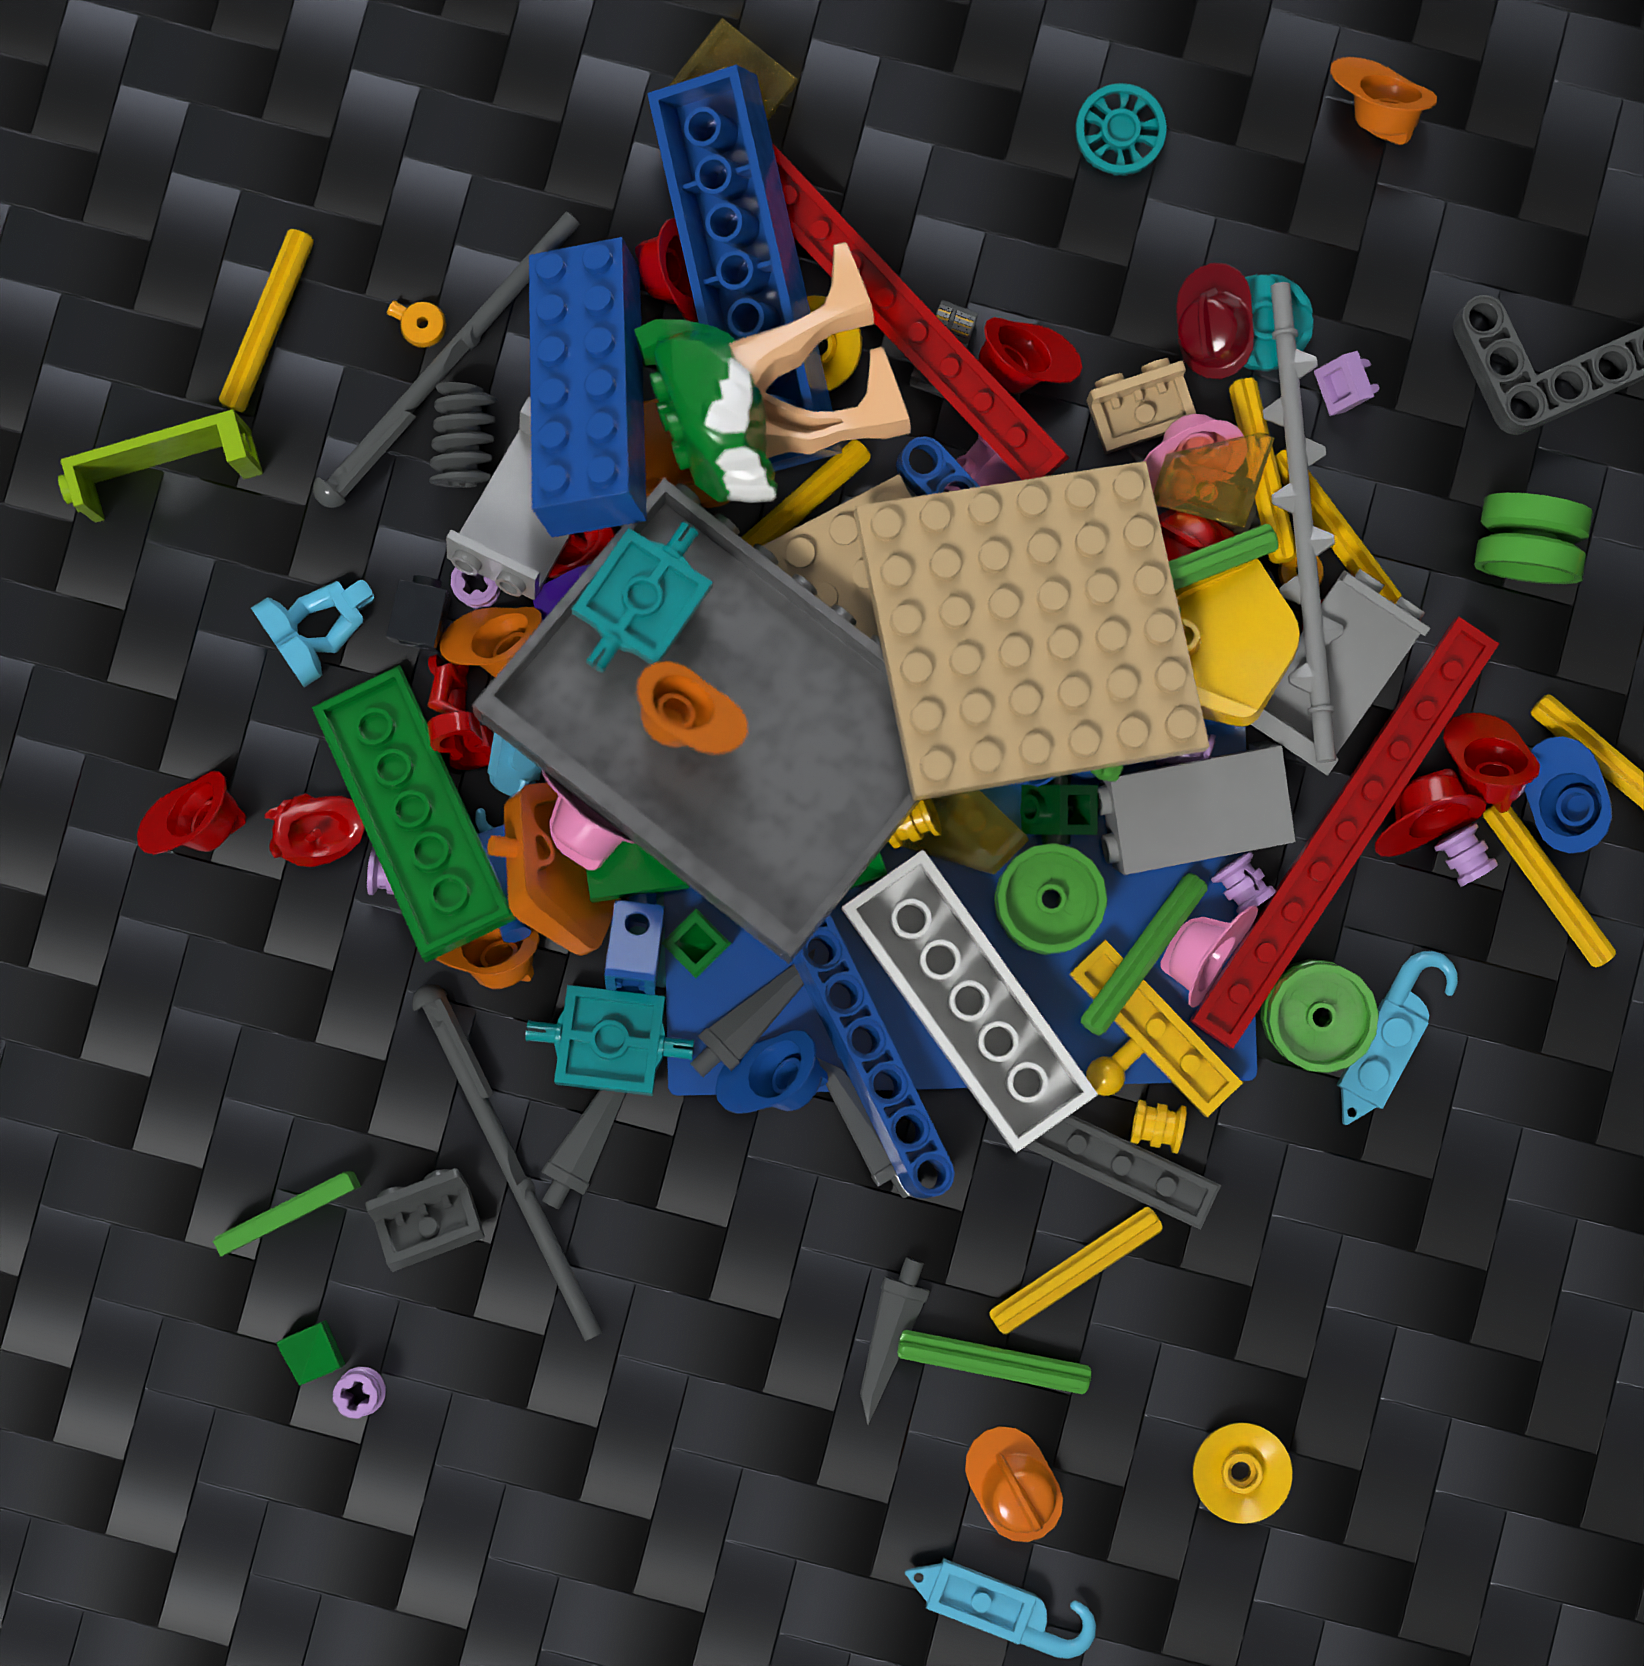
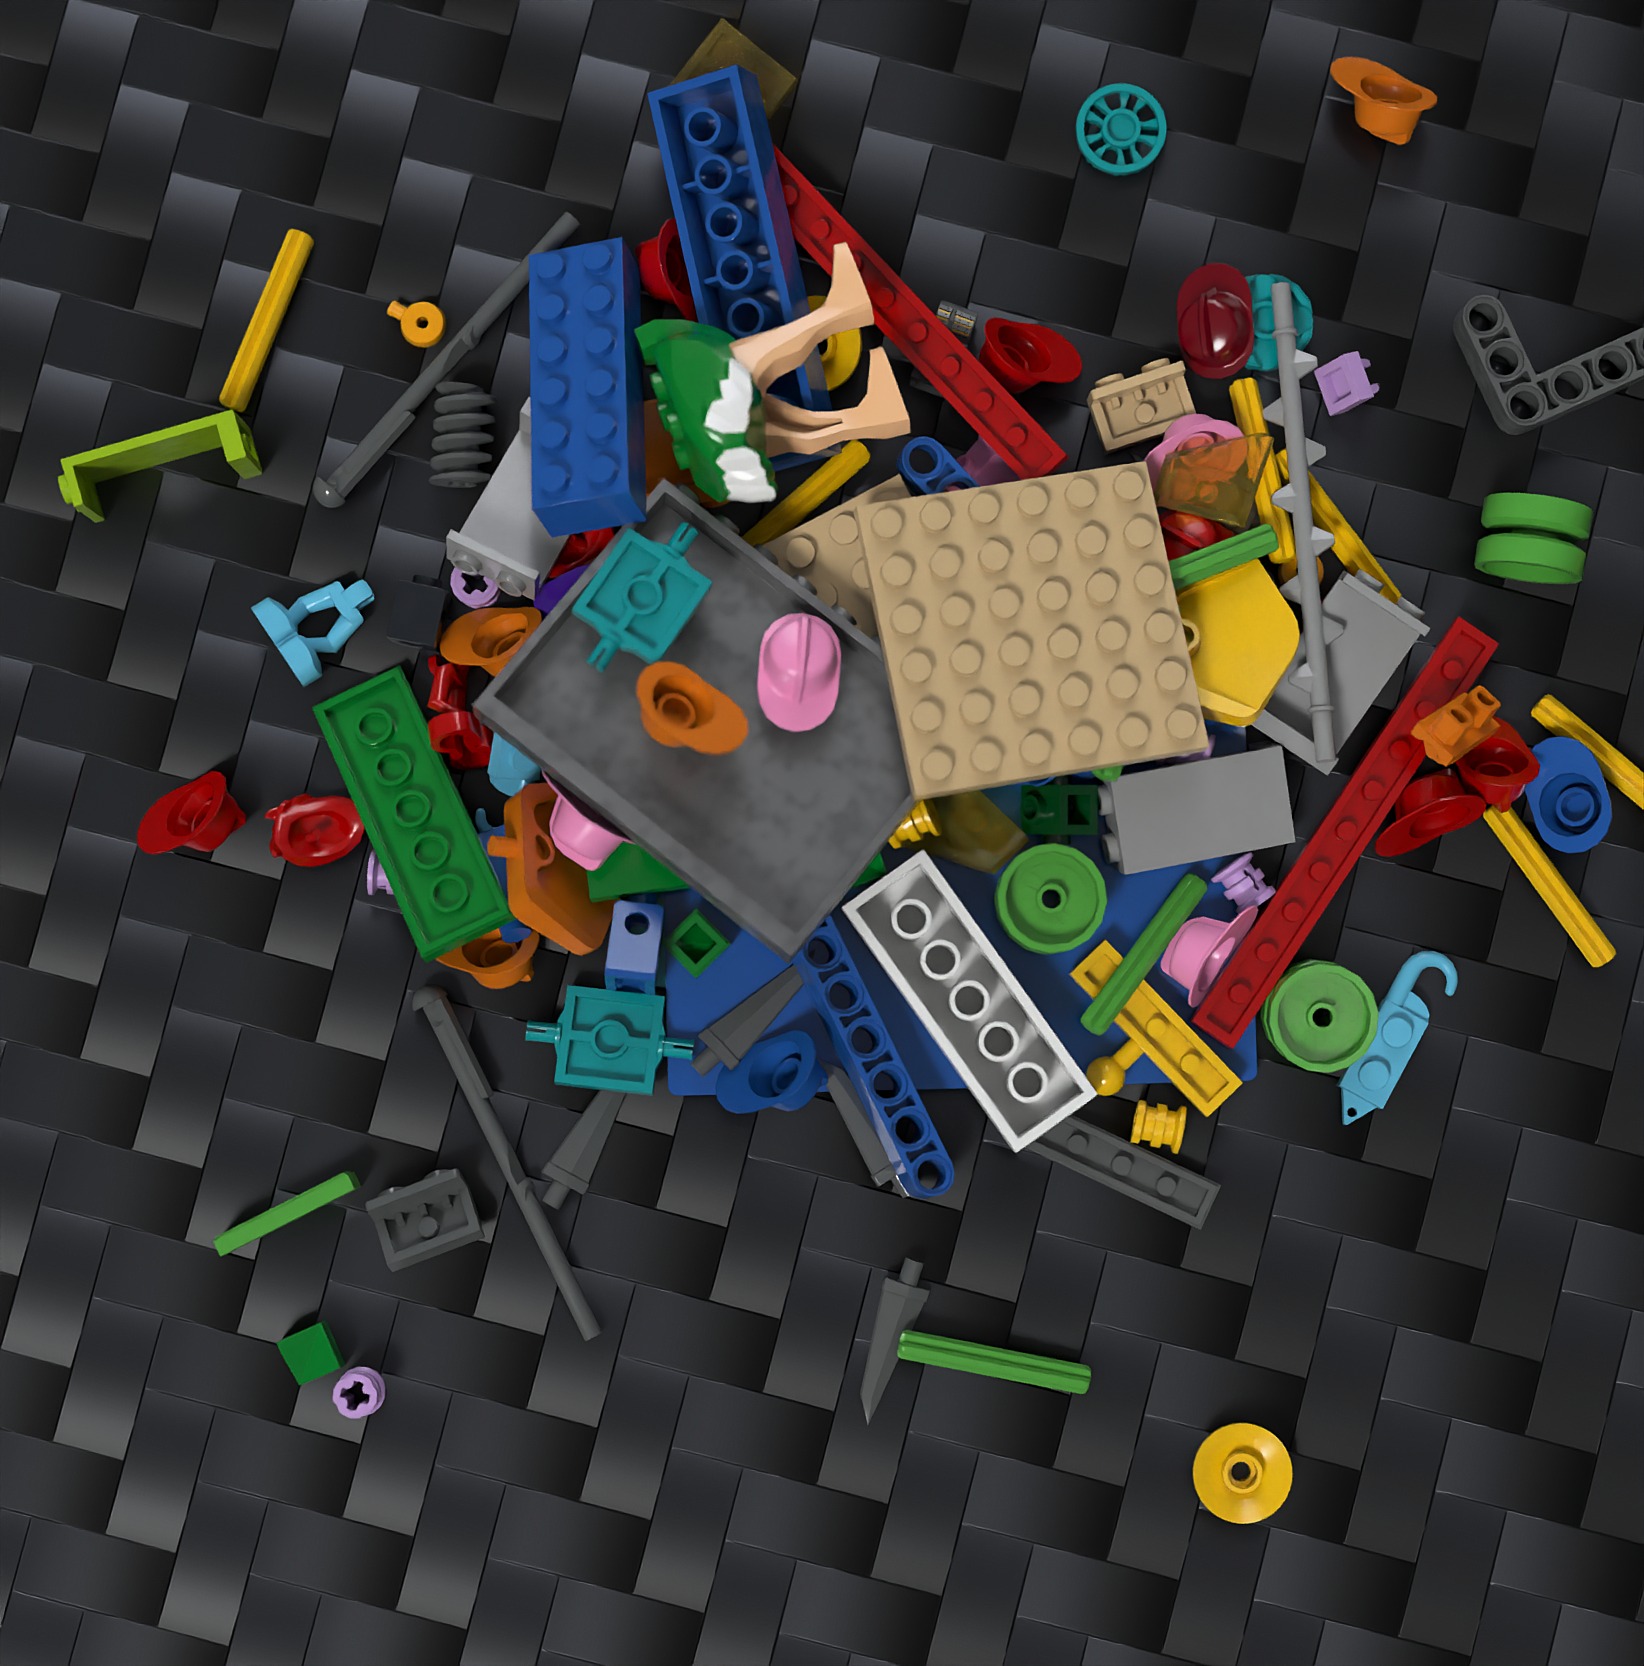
(798, 672): none -> bright pink piece
(998, 1608): medium azure plate -> none
(1013, 1484): orange piece -> none
(1076, 1270): yellow axle -> none
(1458, 726): none -> orange hips
(1466, 854): lavender bush -> none

